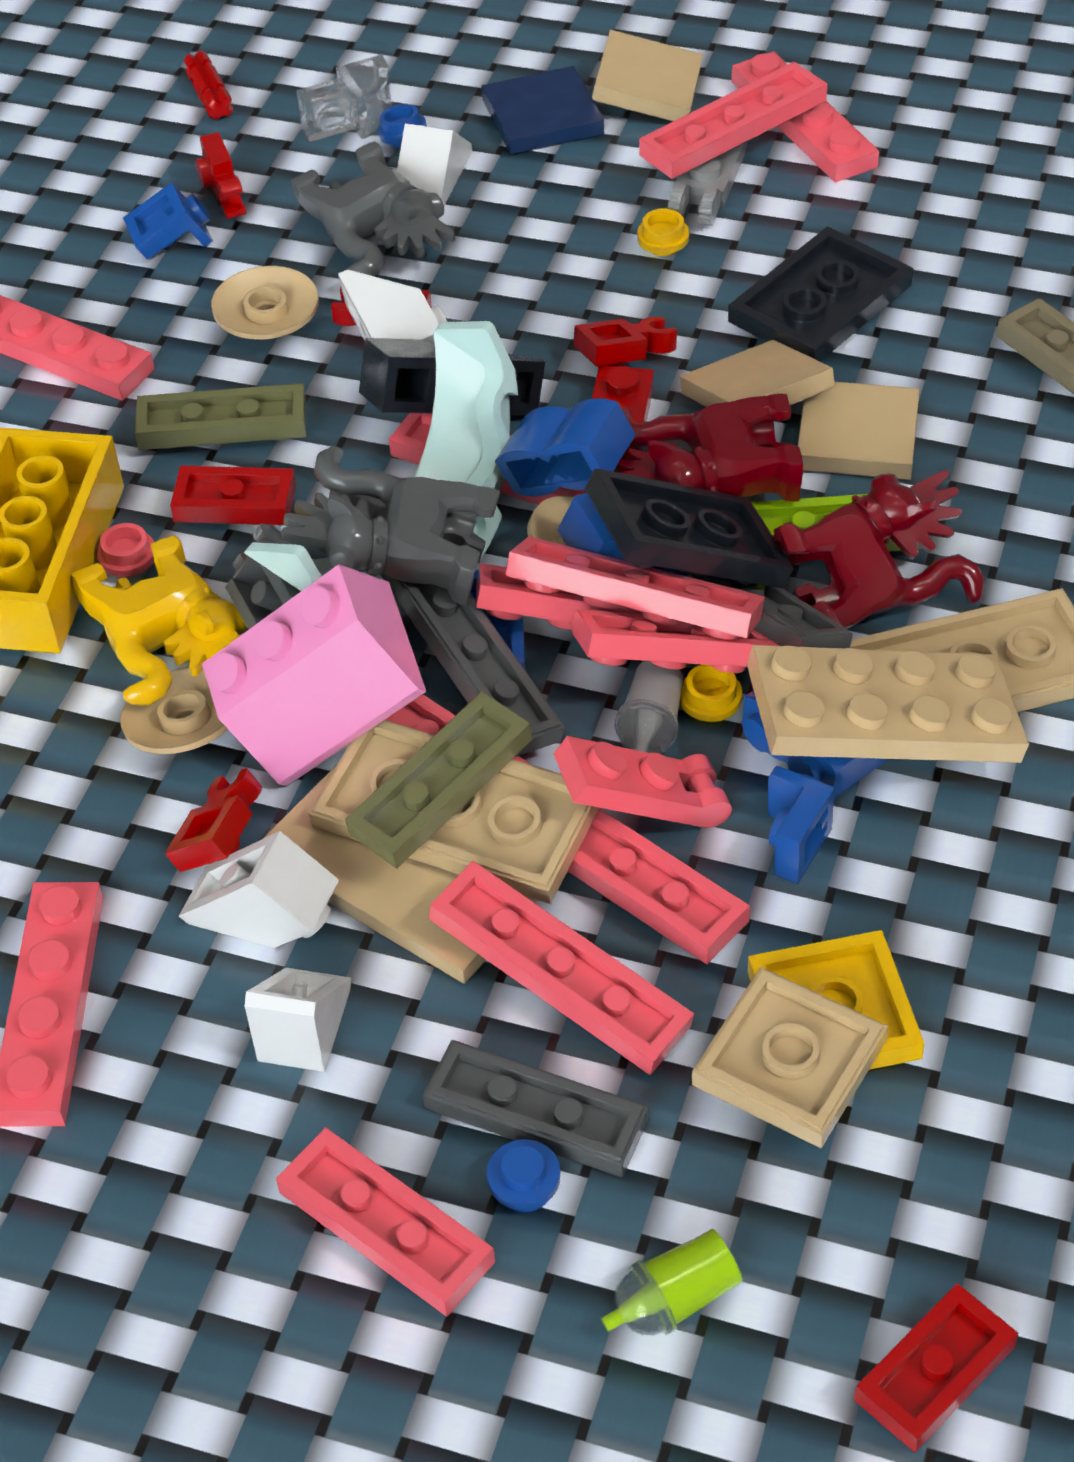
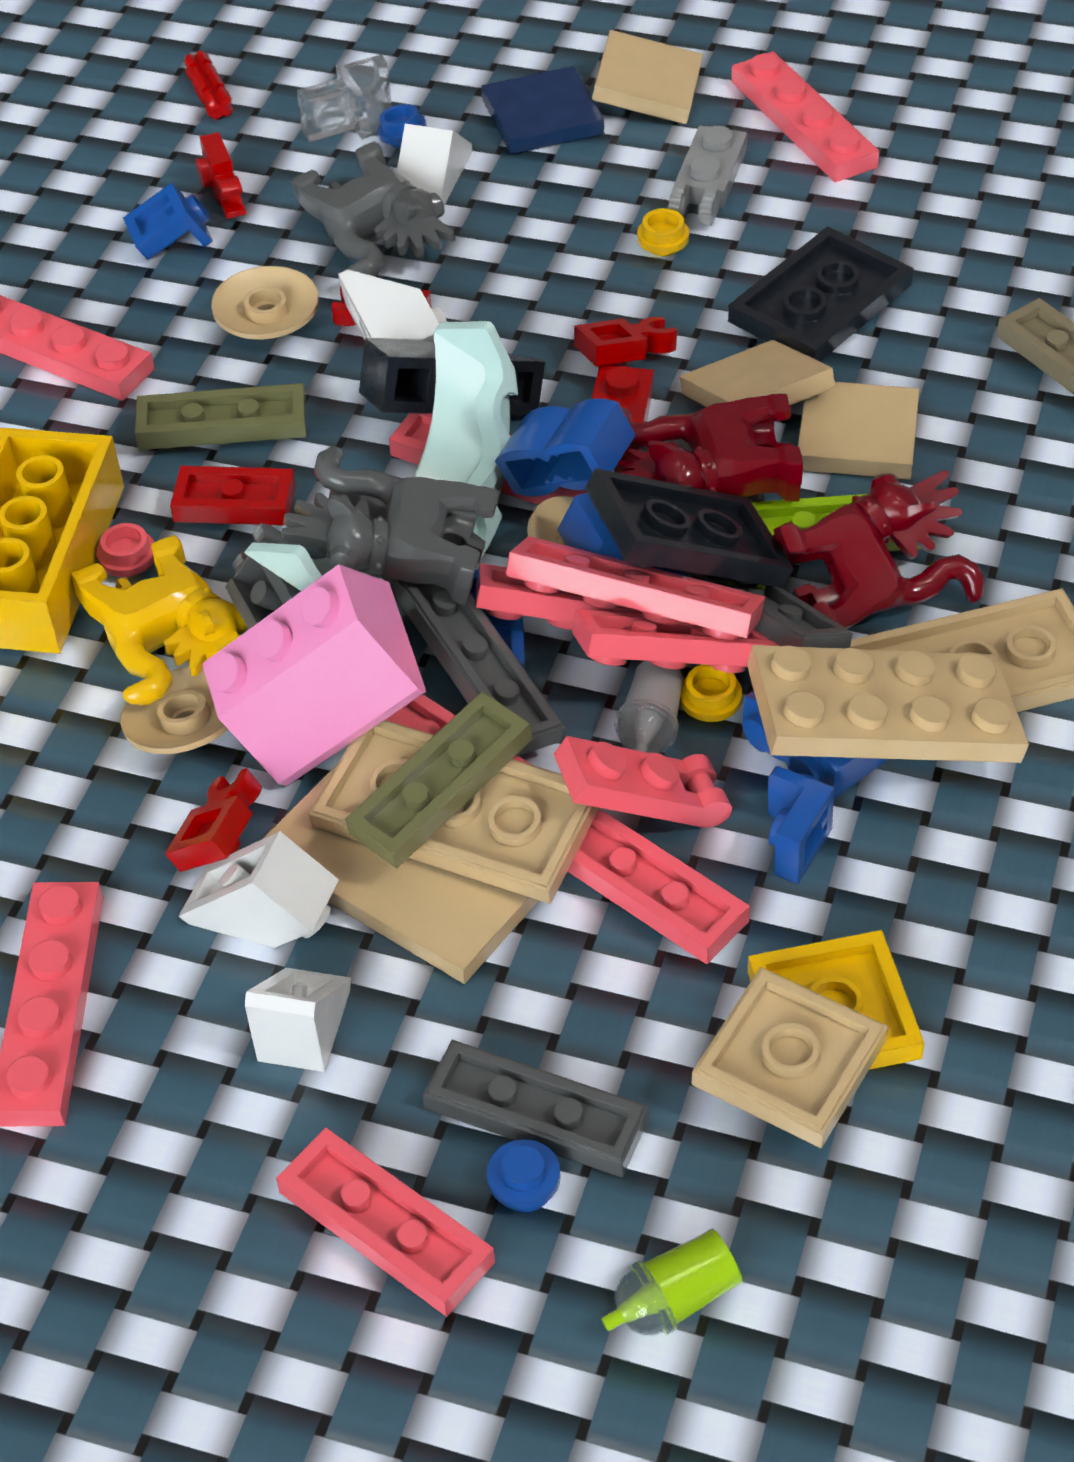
(561, 967): coral plate -> none
(732, 120): coral plate -> none
(935, 1367): red plate -> none

